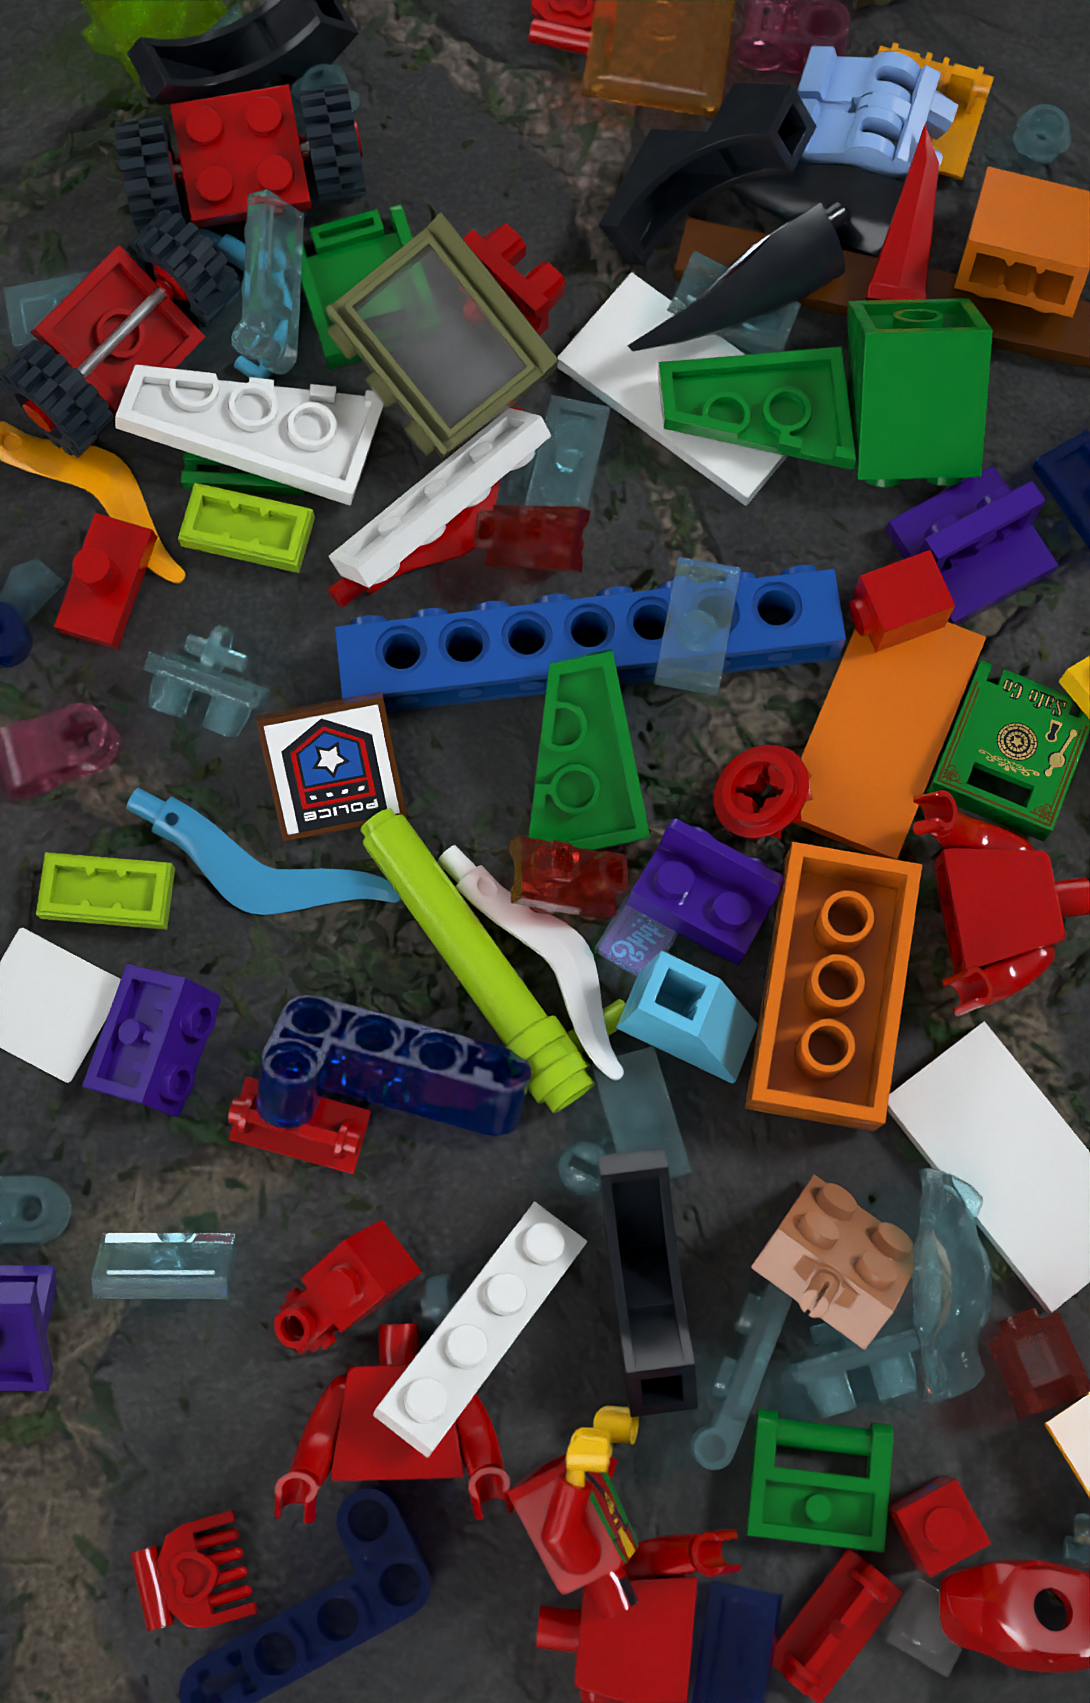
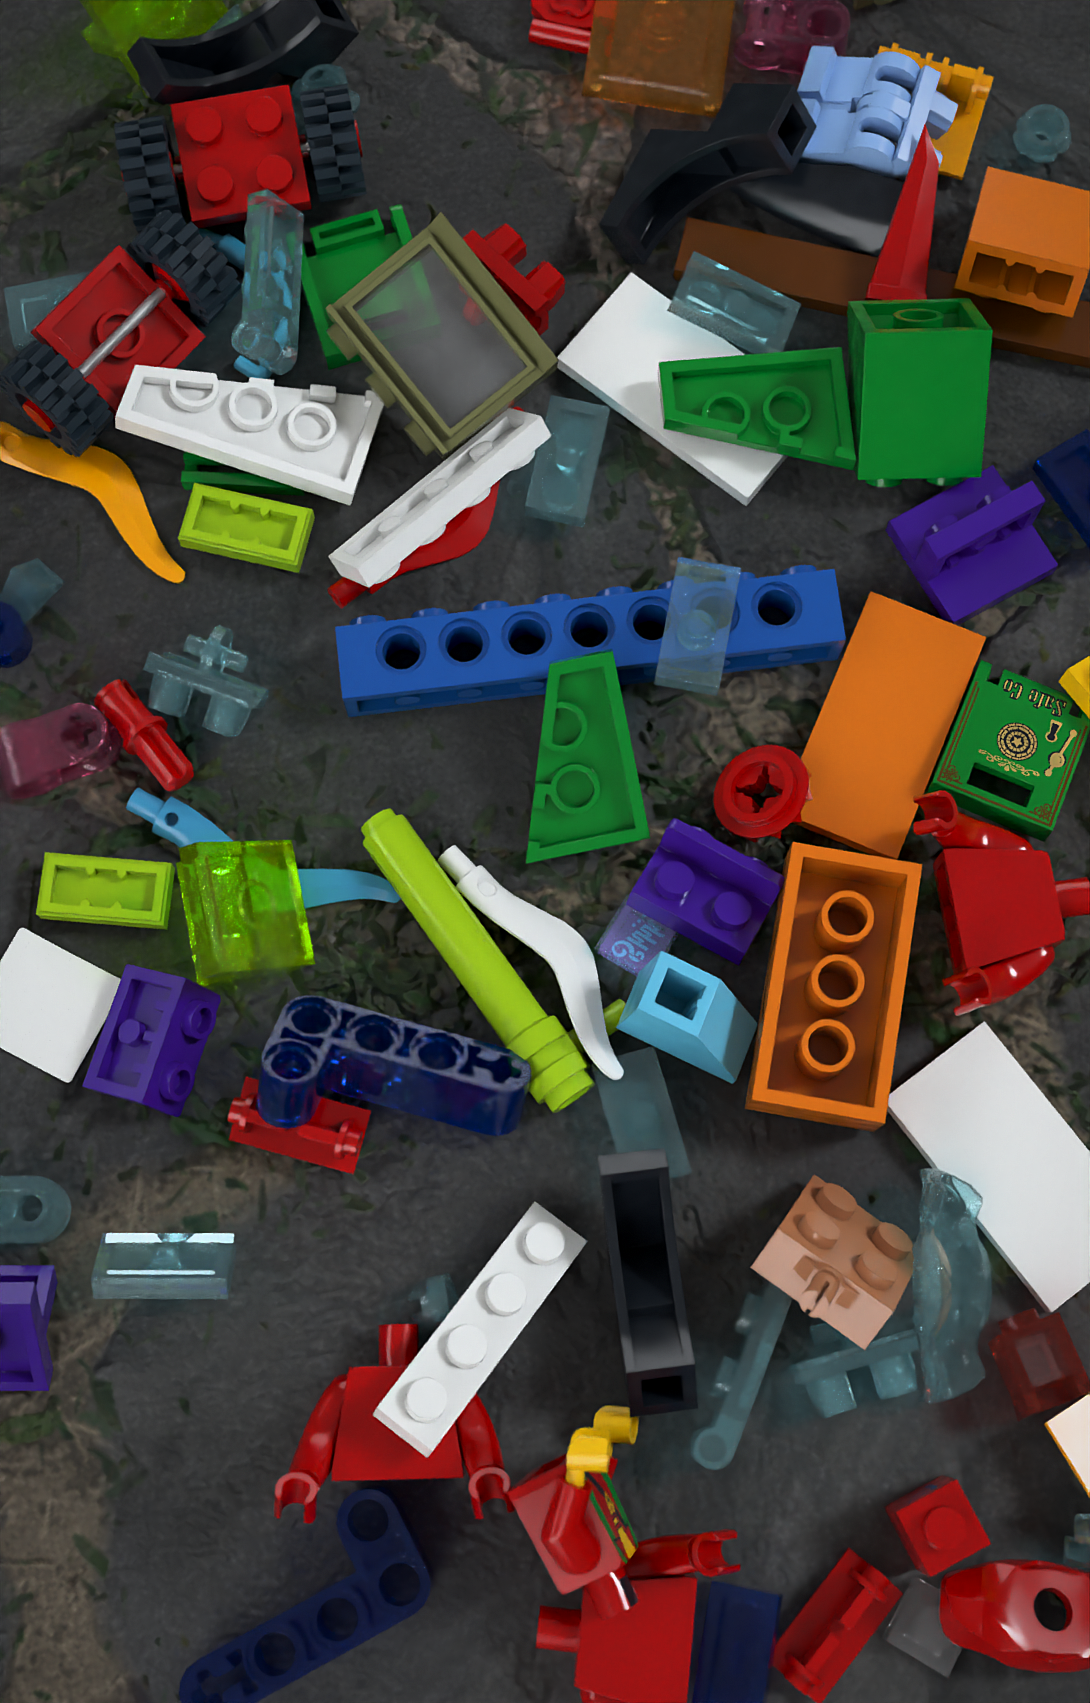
(105, 581): red tile -> none
(144, 734): none -> red axle
(184, 1577): red piece -> none
(243, 909): none -> clear neon green bracket
(330, 765): tile -> none
(344, 1289): red brick -> none
(532, 537): clear red hips -> none
(566, 878): clear red hips -> none
(574, 1179): clear light blue hinge -> none
(763, 280): black piece -> none
(819, 1504): green plate -> none
(901, 601): red brick -> none

